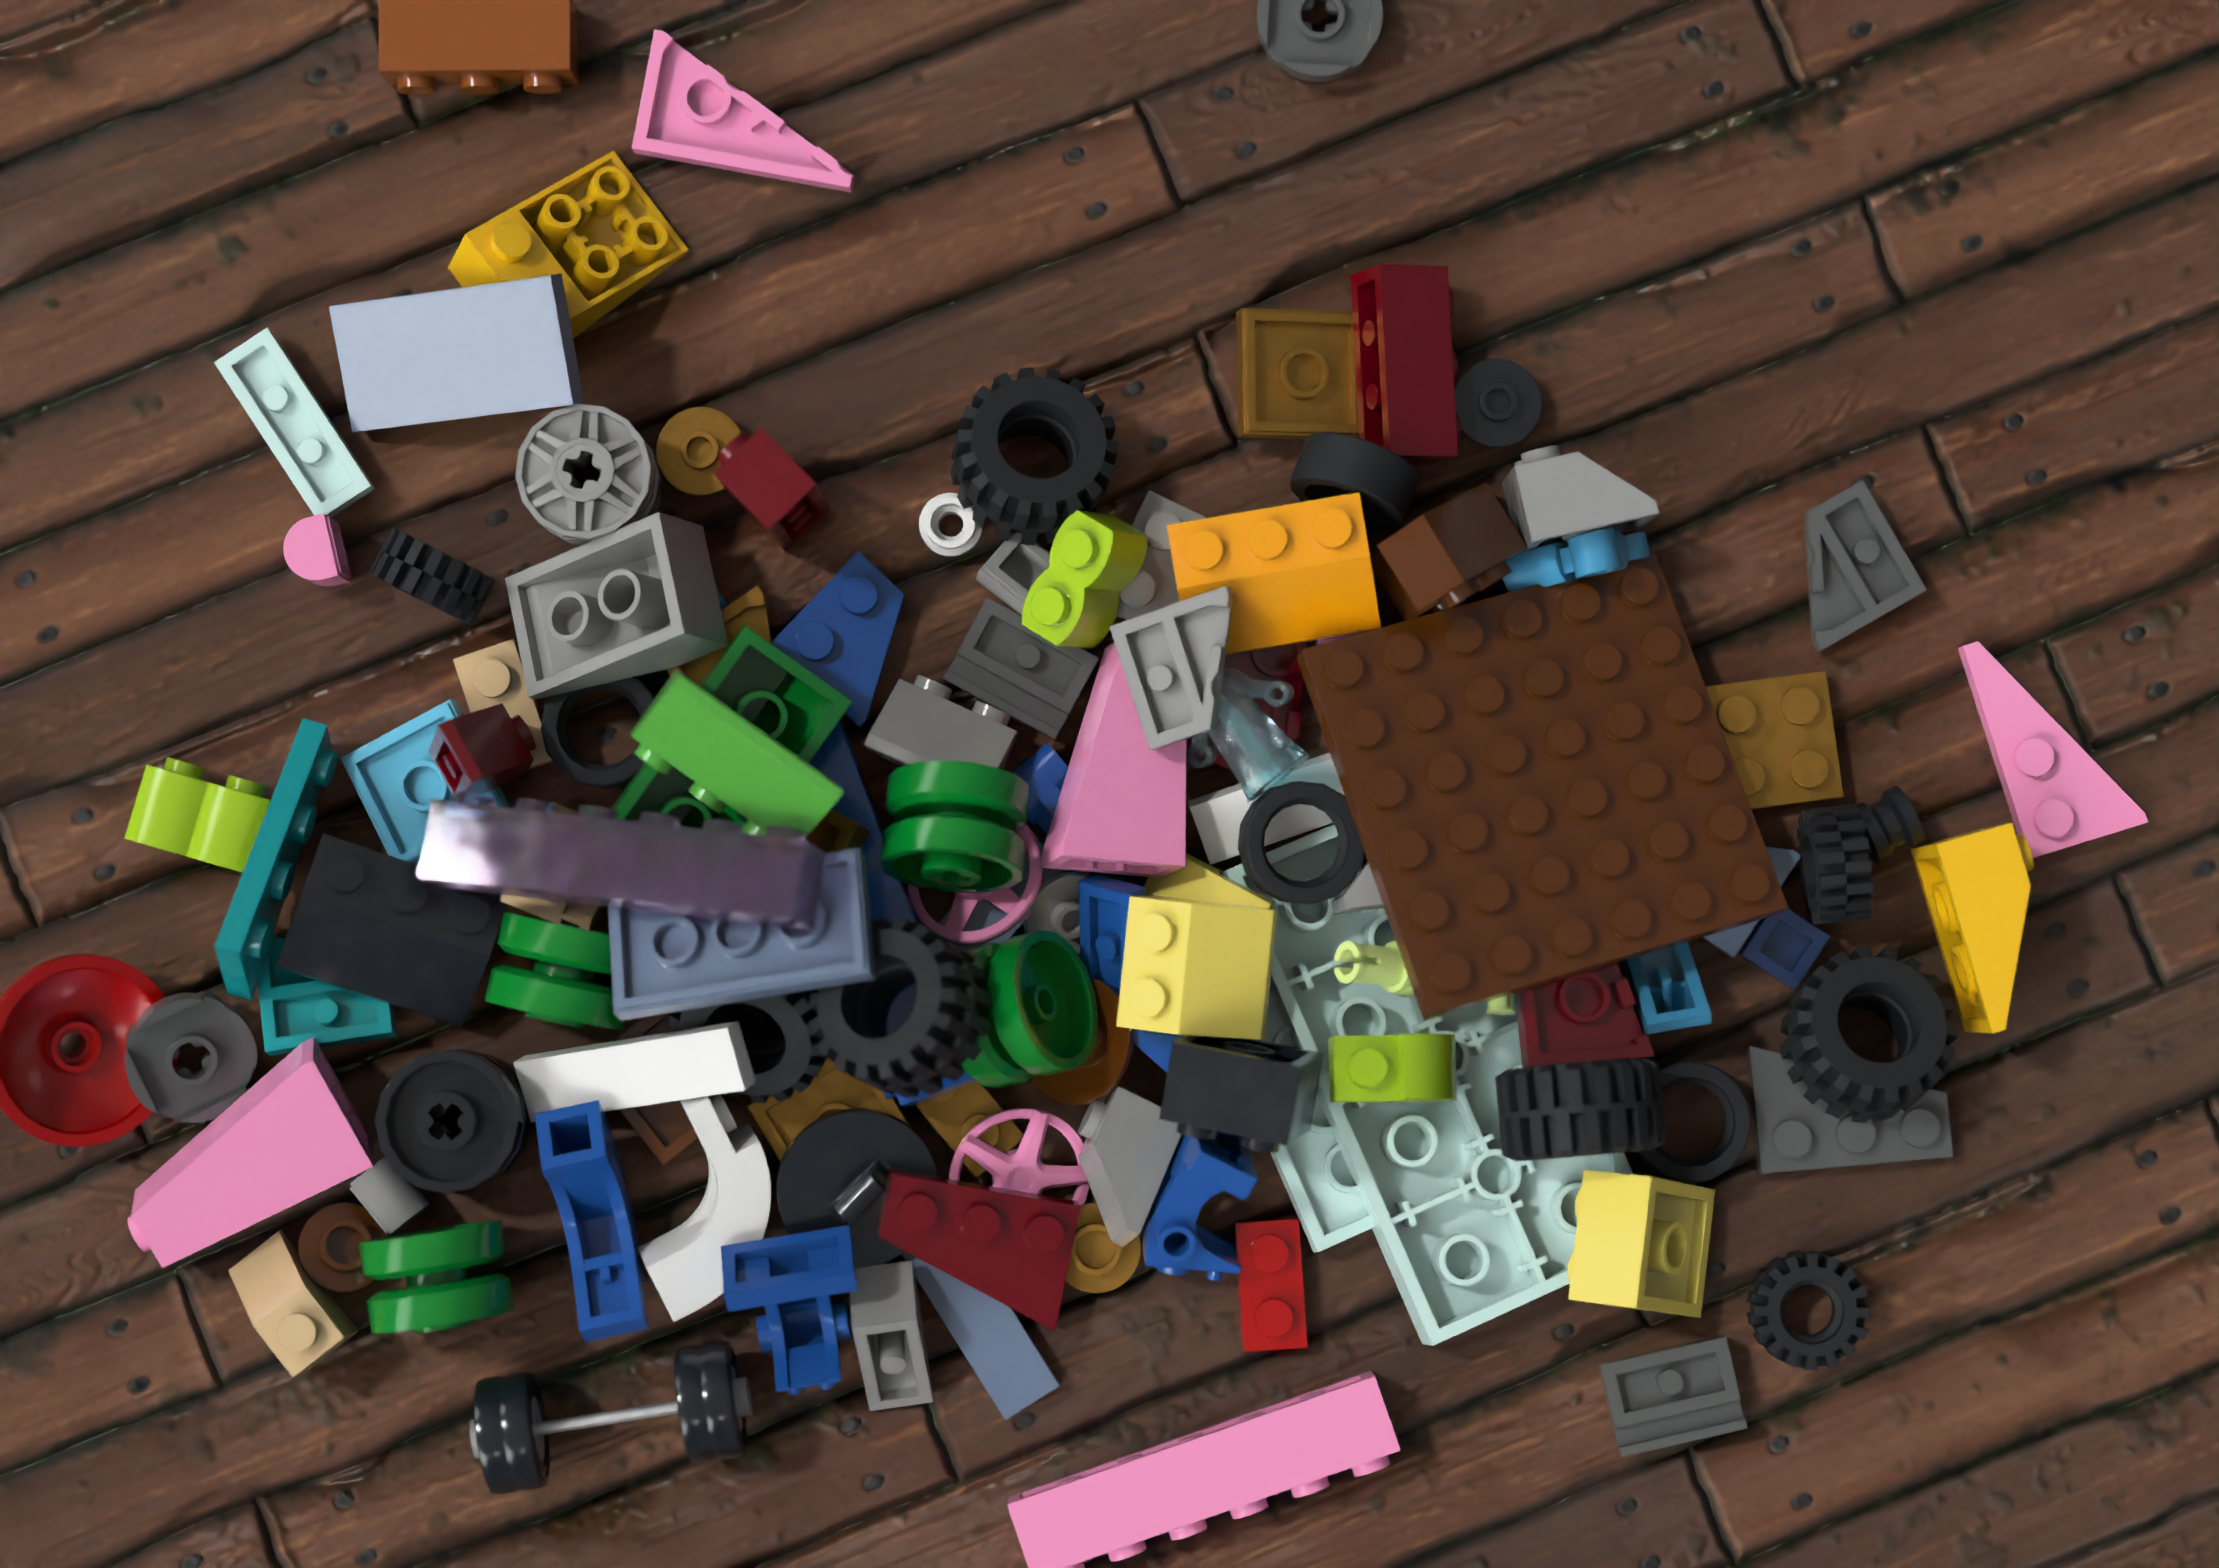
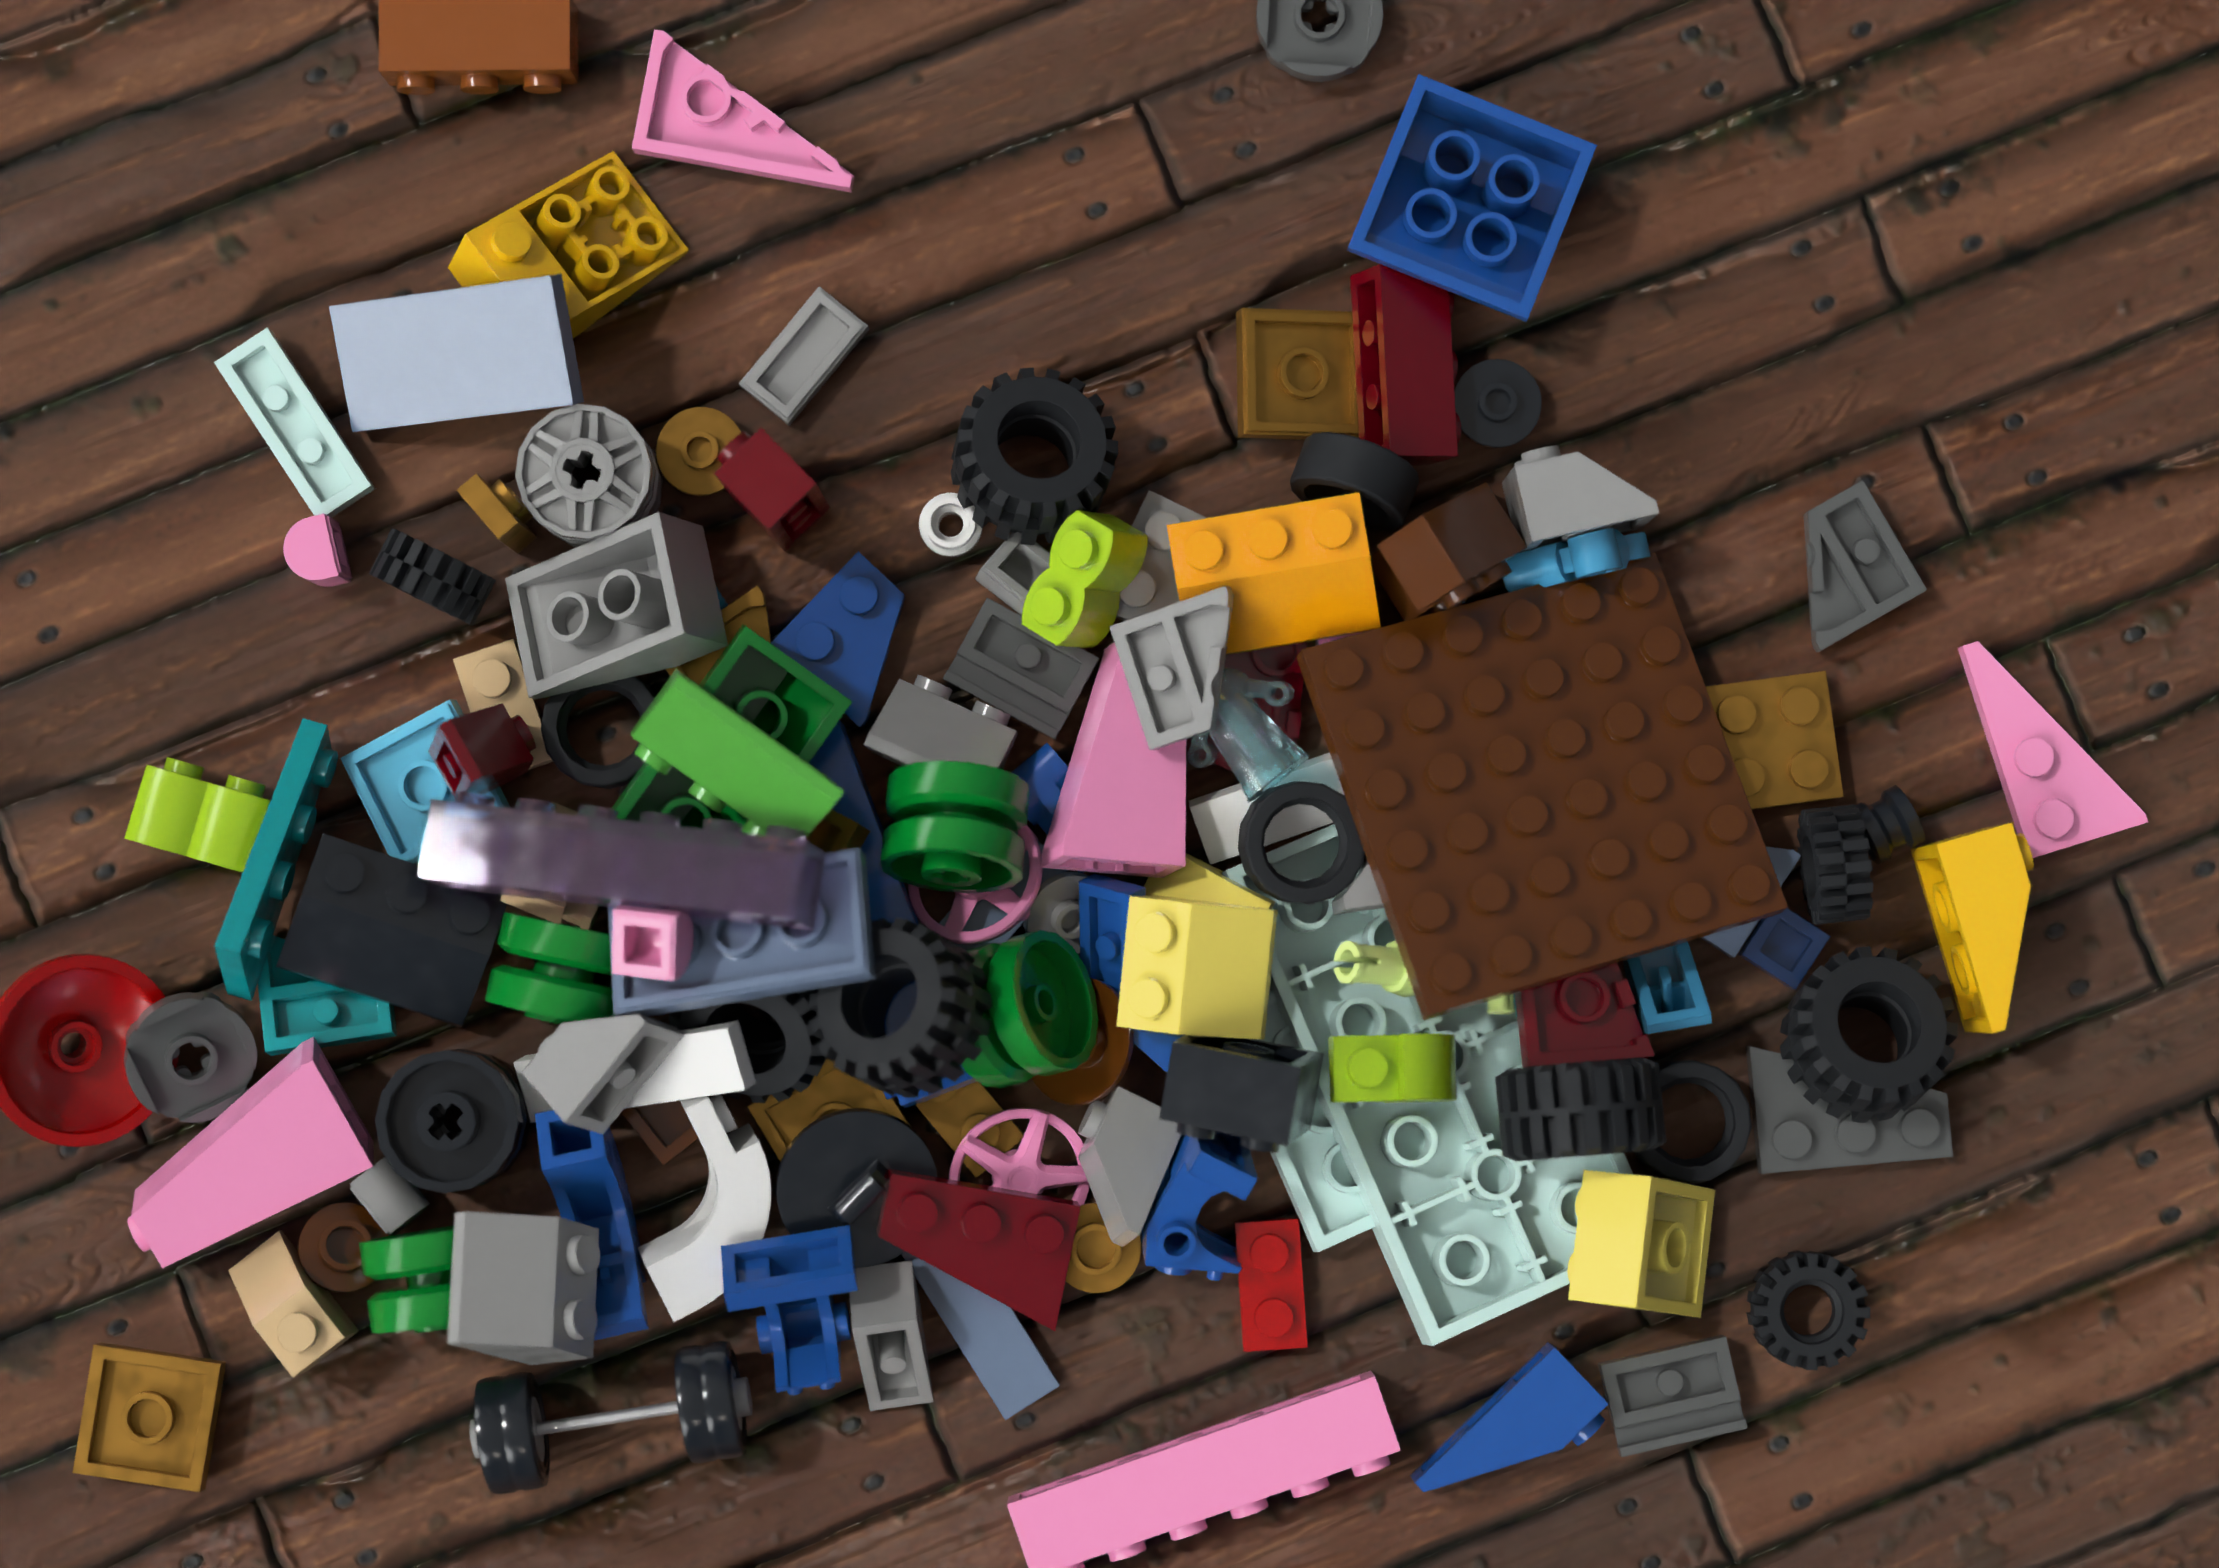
(149, 1417): none -> pearl gold plate
(500, 511): none -> pearl gold plate
(523, 1287): none -> light grey slope
(598, 1066): none -> light grey slope
(651, 942): none -> bright pink brick
(804, 356): none -> light grey tile
(1472, 198): none -> blue slope
(1525, 1418): none -> blue slope

